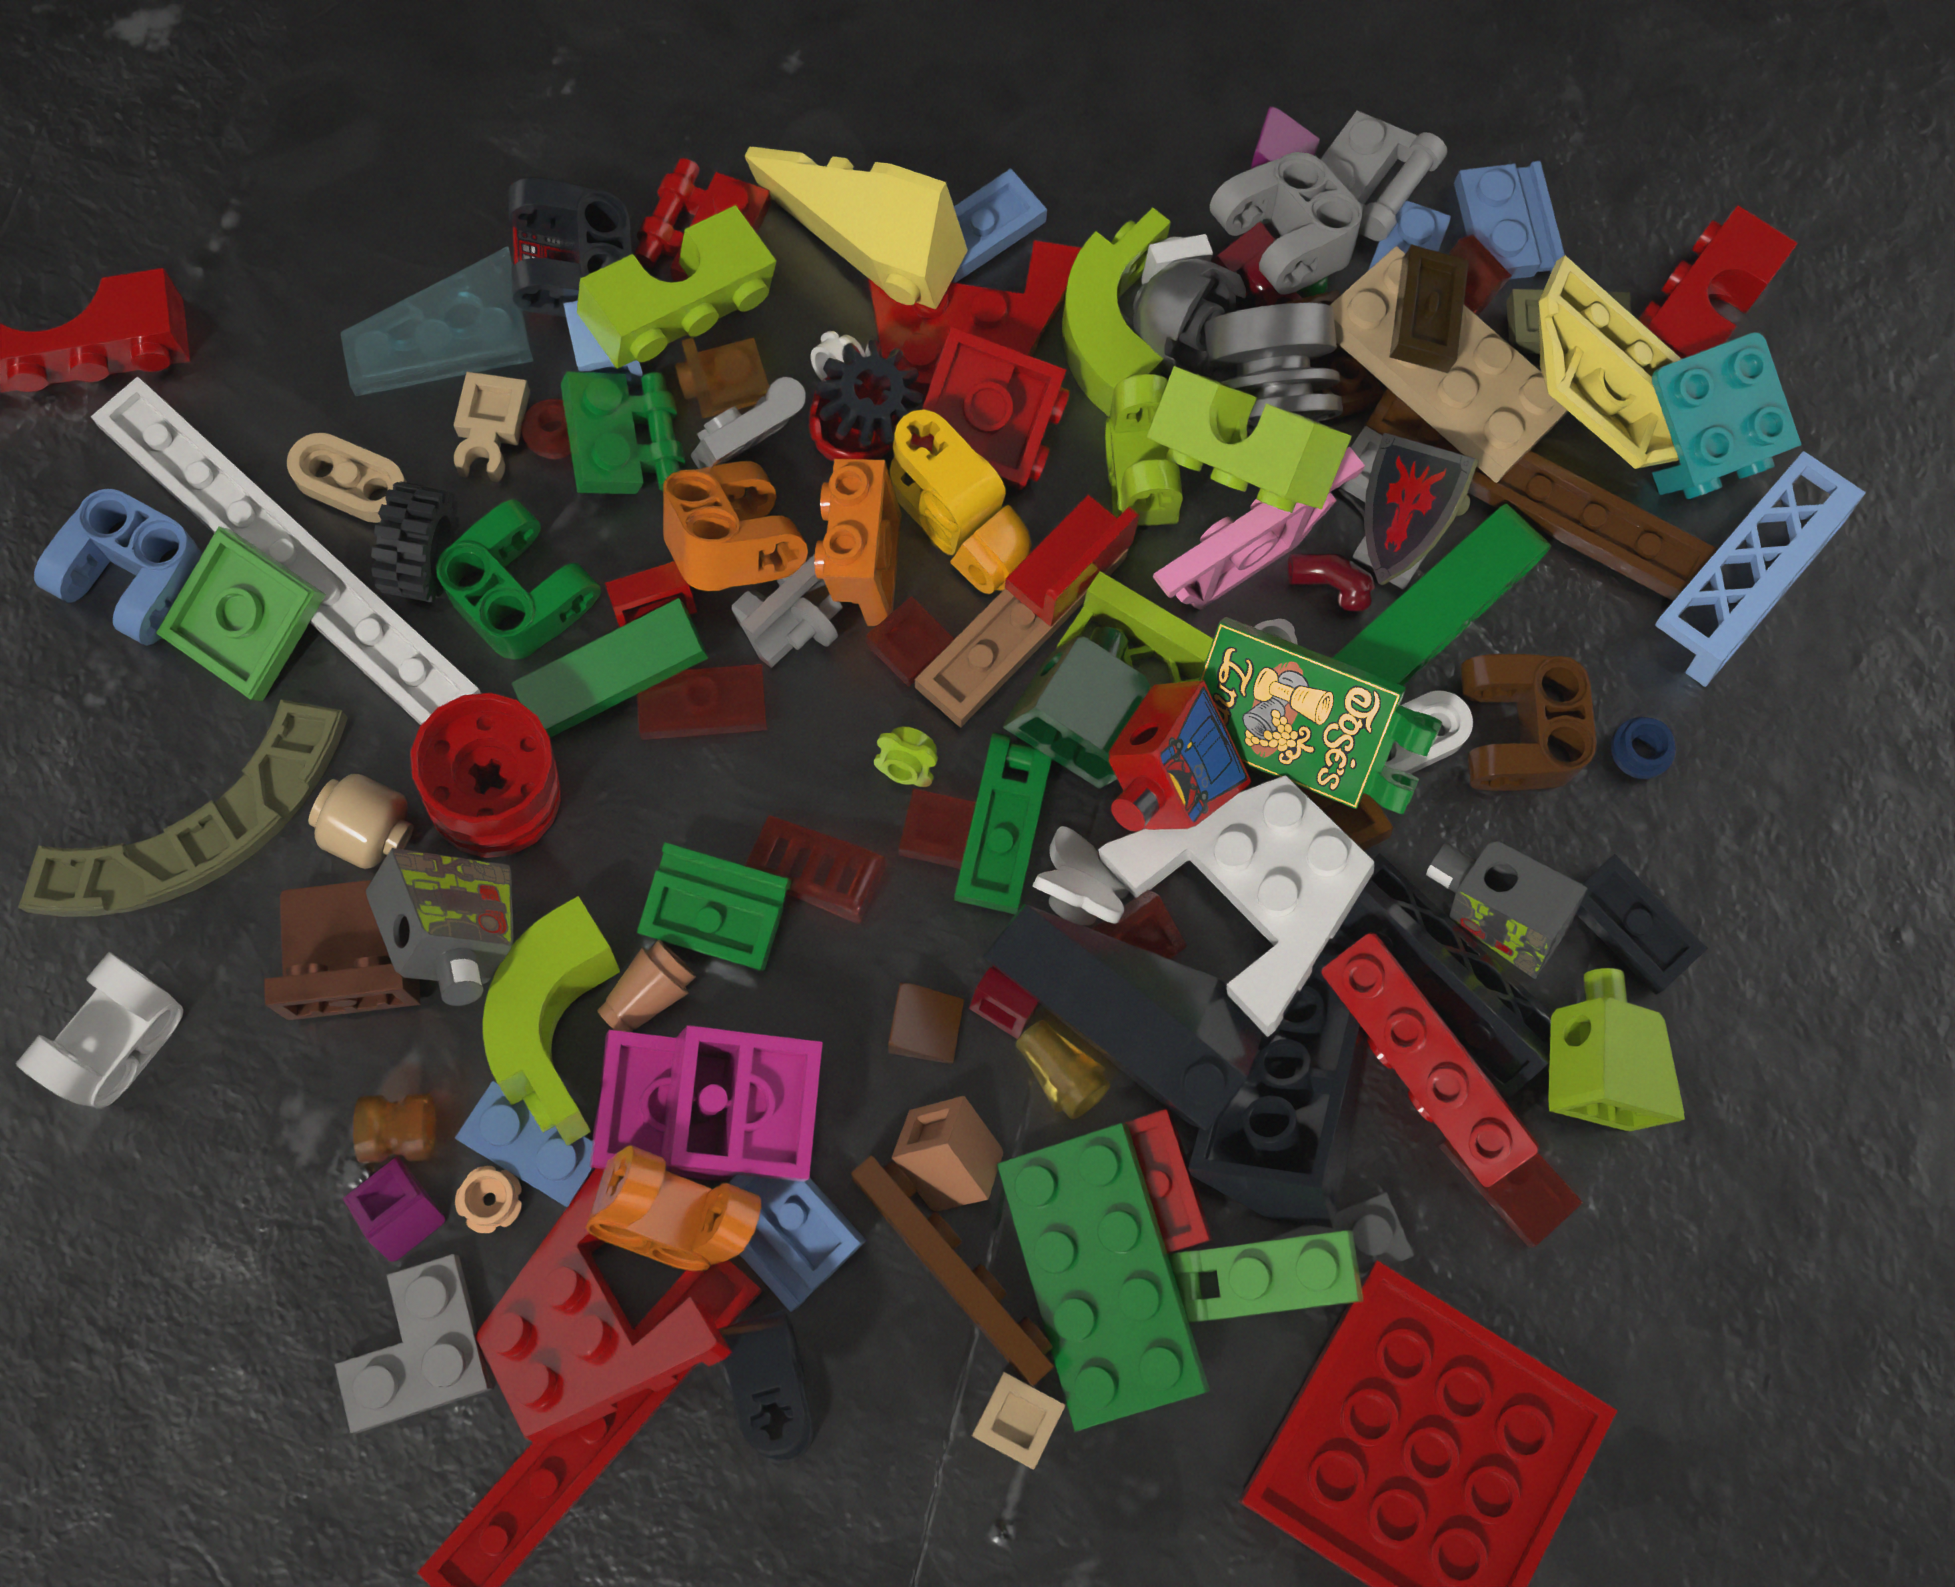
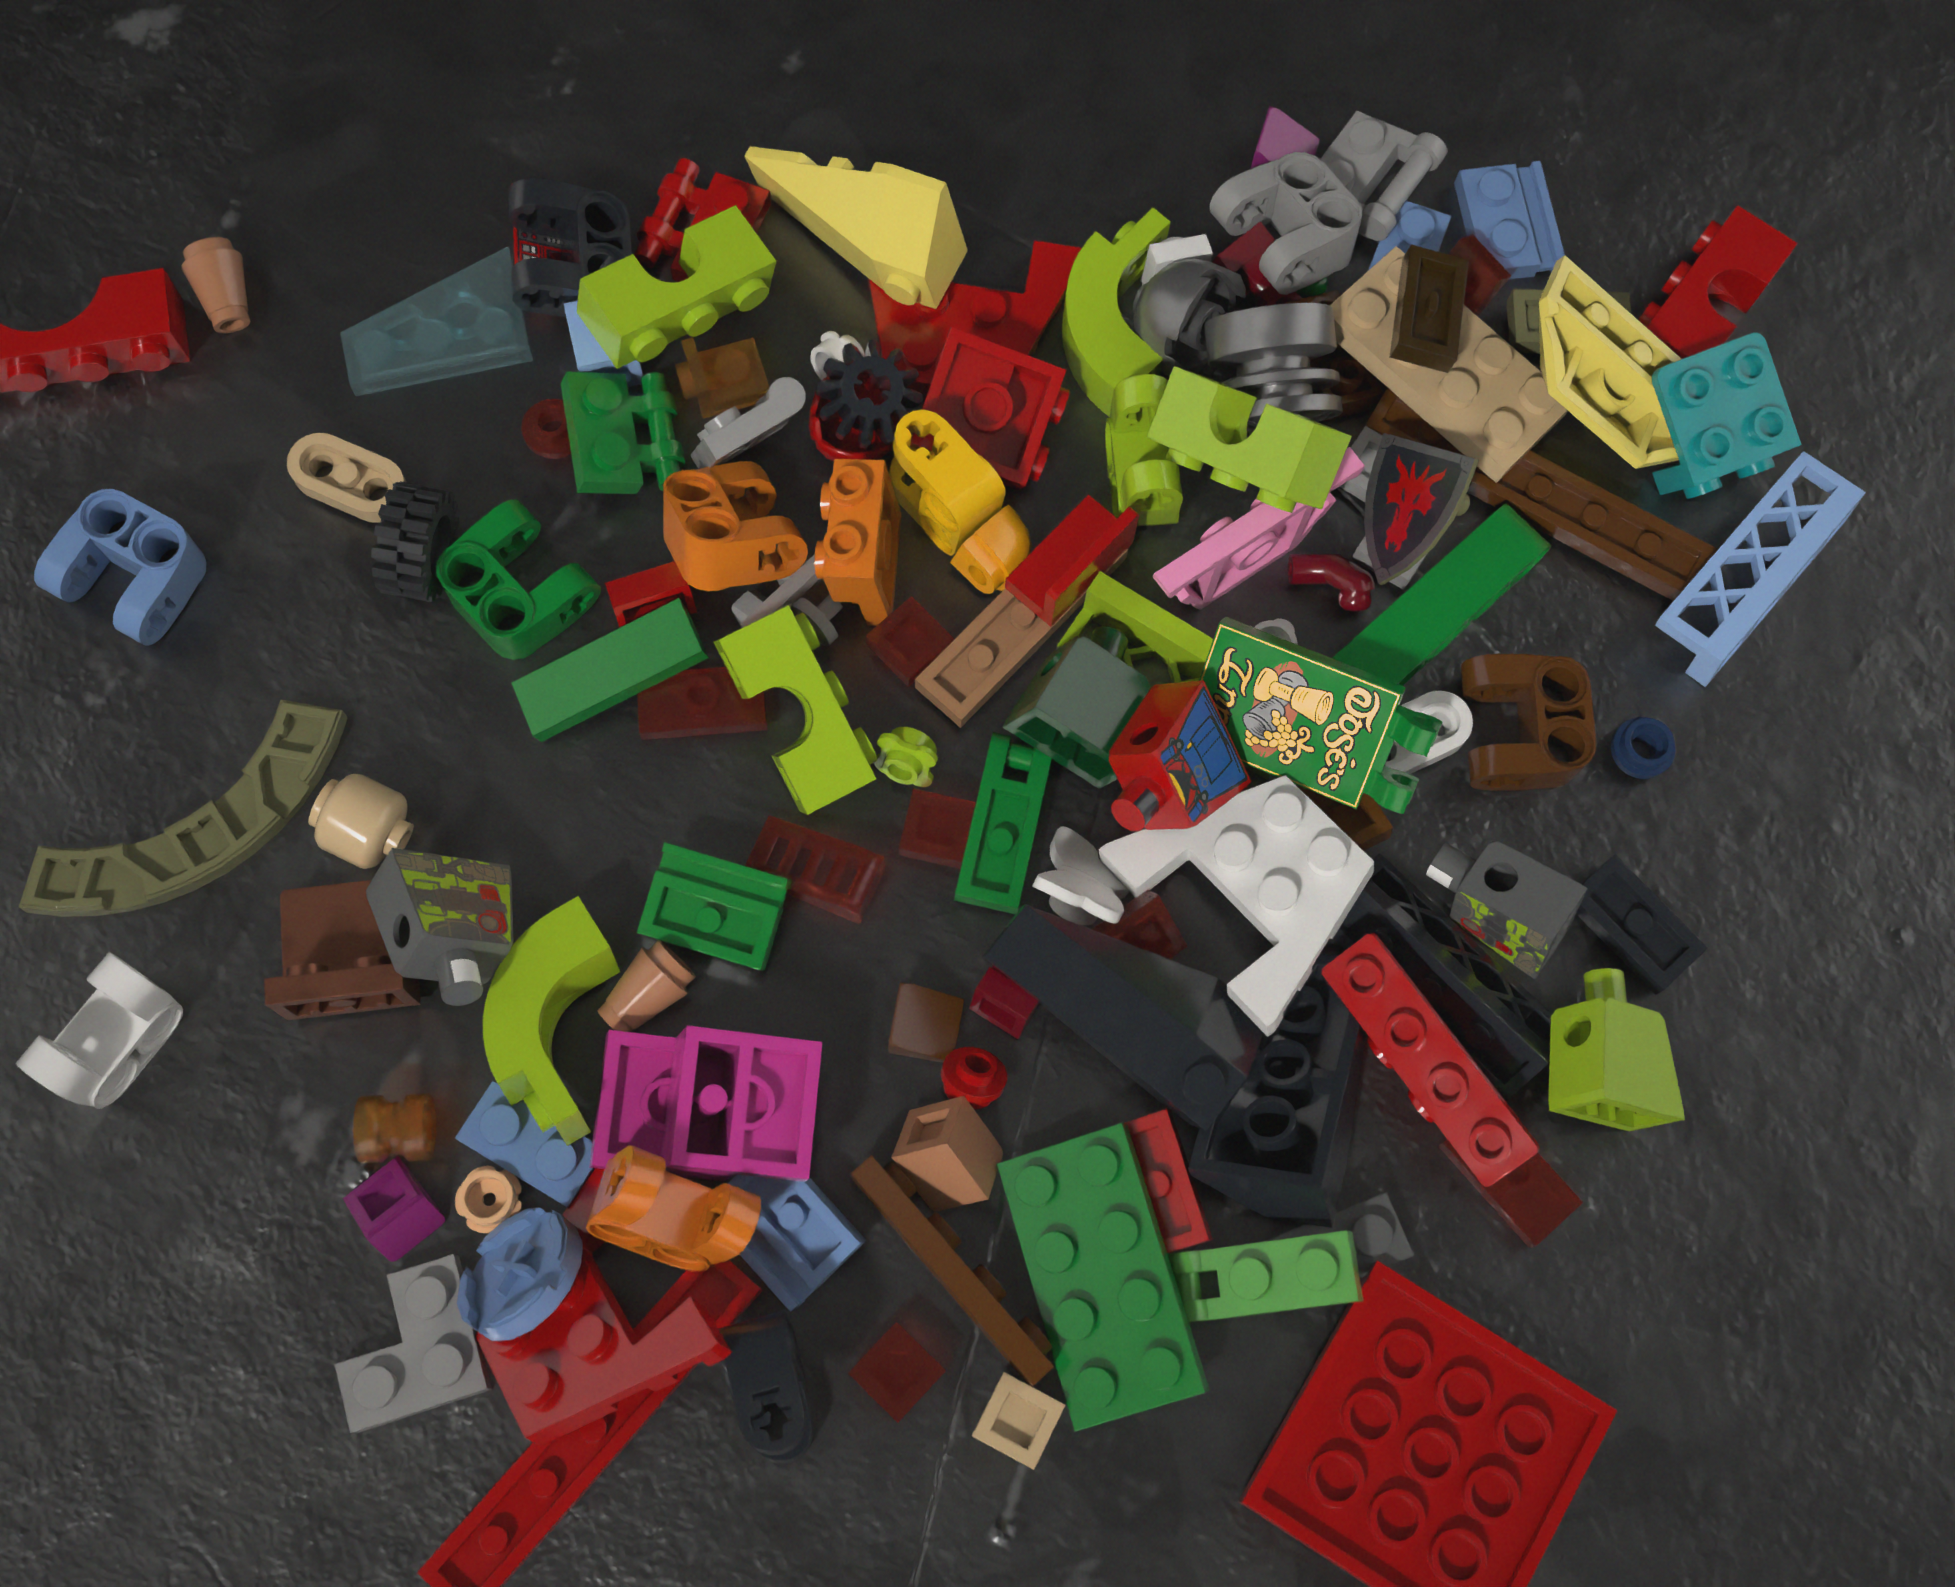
(218, 282): none -> nougat cone
(225, 497): white plate -> none
(240, 614): bright green tile -> none
(476, 744): red wheel -> none
(489, 415): tan plate -> none
(521, 1274): none -> medium blue tile
(828, 755): none -> lime arch
(897, 1372): none -> clear red plate
(973, 1074): none -> red plate
(996, 219): medium blue plate -> none
(1063, 1070): clear yellow cone -> none

